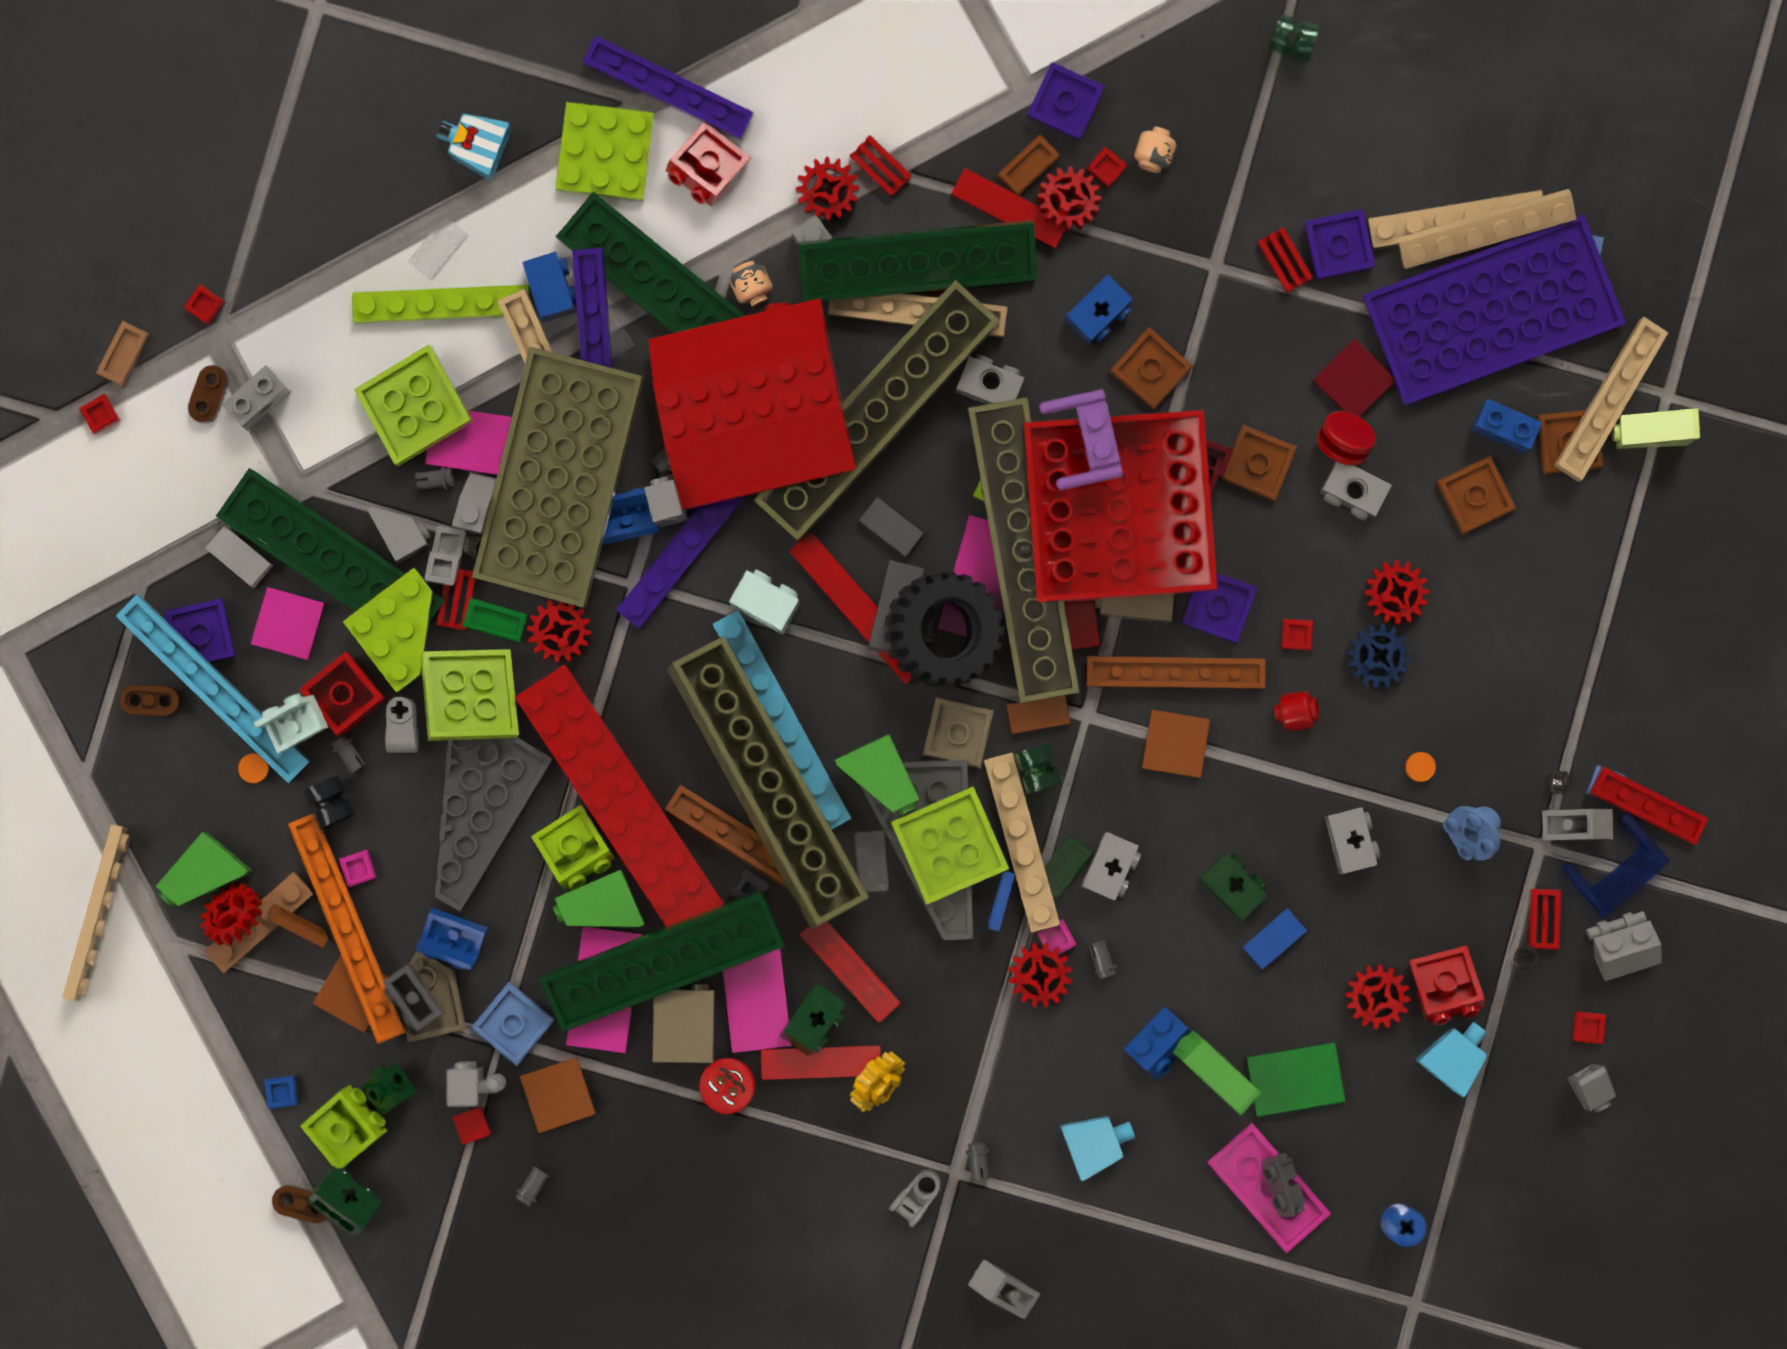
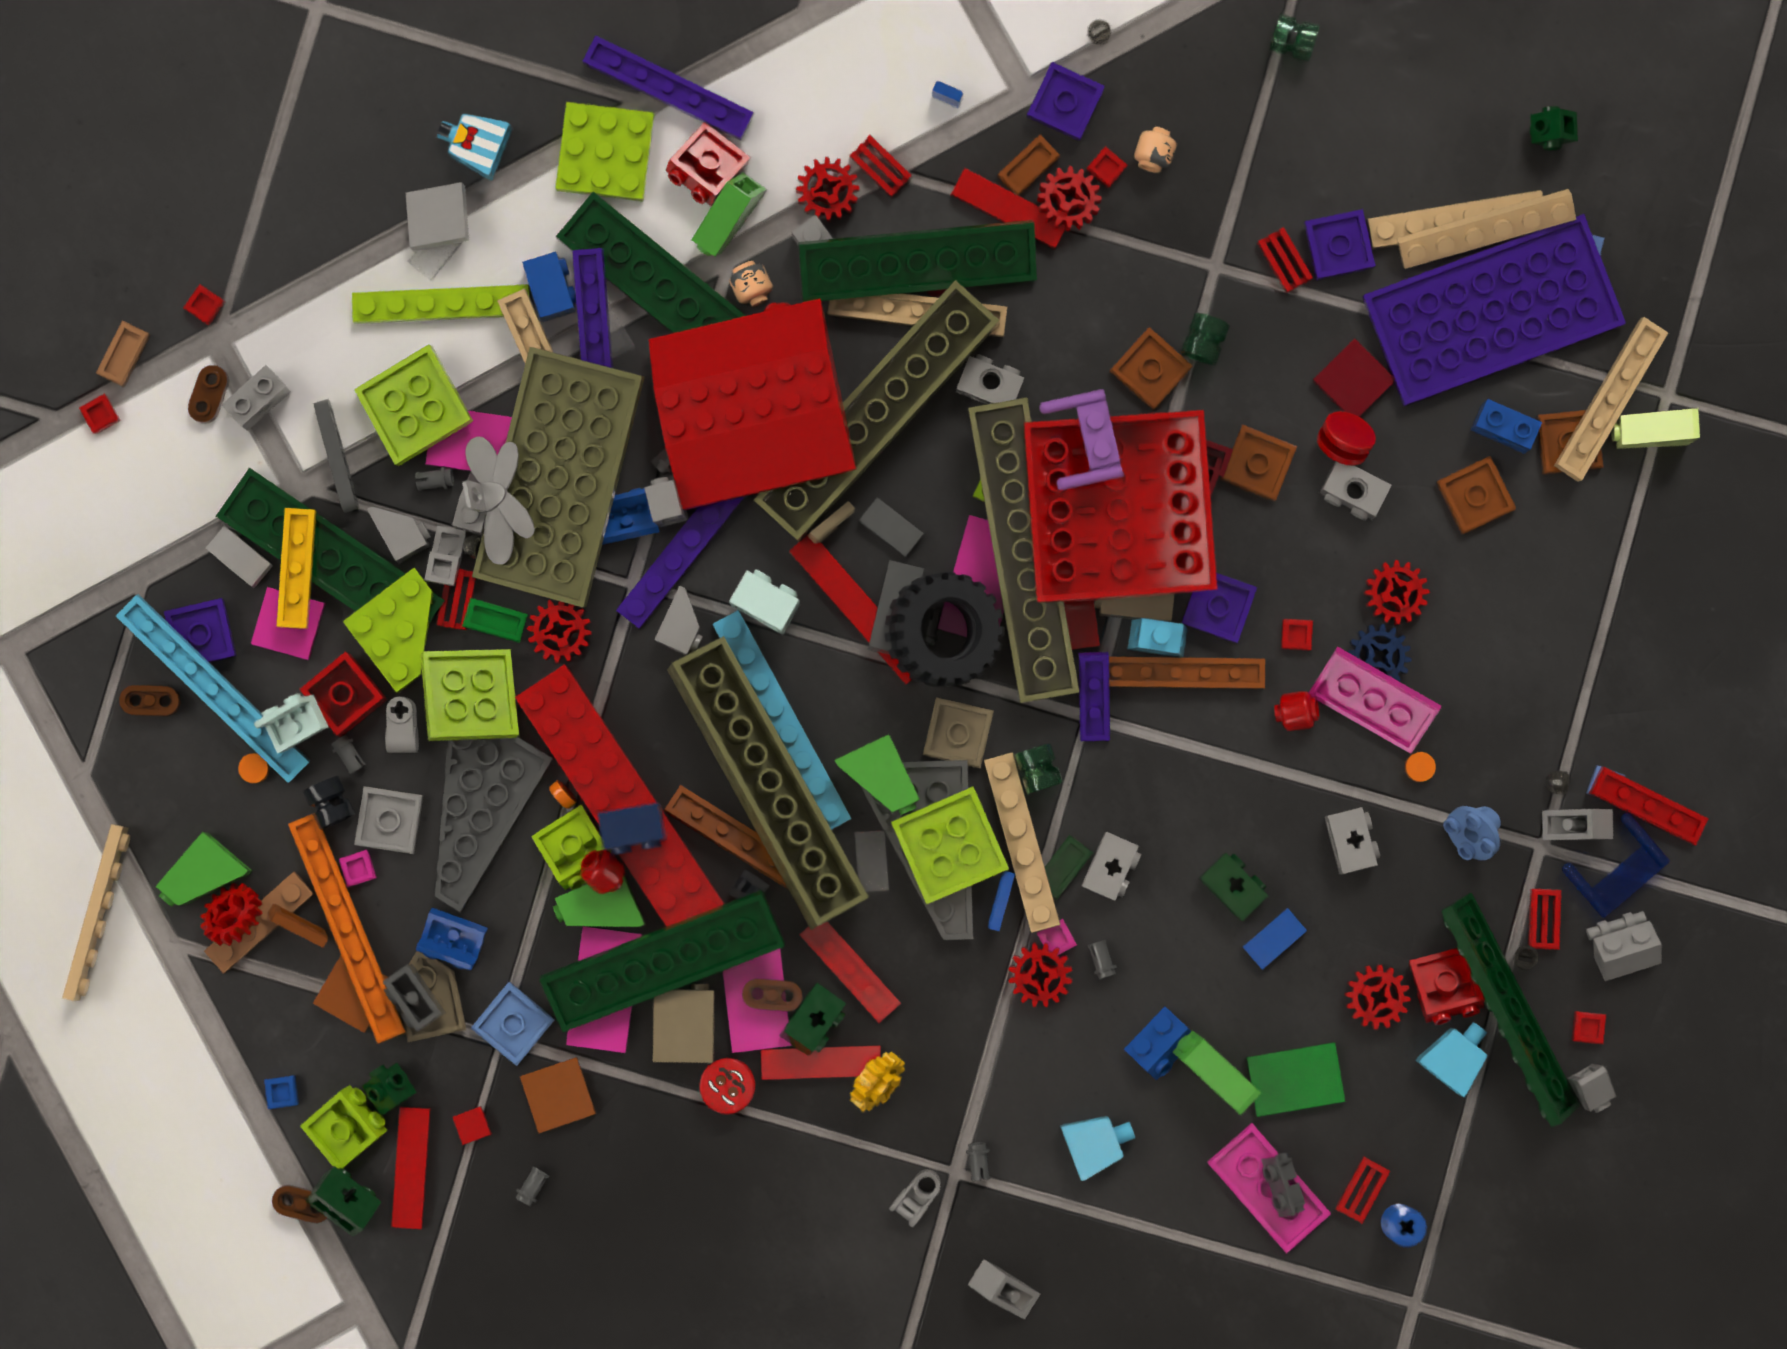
(296, 568): none -> yellow plate
(336, 456): none -> dark grey beam
(389, 820): none -> light grey tile
(411, 1167): none -> red tile
(437, 216): none -> light grey tile
(467, 1084): light grey brick -> none
(503, 510): none -> light grey piece
(562, 794): none -> orange tile
(602, 871): none -> red head
(632, 827): none -> dark blue brick
(680, 626): none -> light grey slope
(728, 214): none -> bright green slope
(772, 994): none -> reddish brown plate
(830, 524): none -> dark tan tile
(947, 94): none -> blue tile
(1038, 714): dark orange tile -> none
(1094, 696): none -> dark purple tile
(1101, 37): none -> clear smoke hinge
(1107, 294): blue brick -> none
(1157, 637): none -> medium azure torso
(1175, 743): dark orange tile -> none
(1205, 338): none -> clear green wheel
(1351, 1185): none -> red tile
(1374, 700): none -> dark pink tile
(1510, 1009): none -> dark green plate
(1553, 127): none -> dark green brick

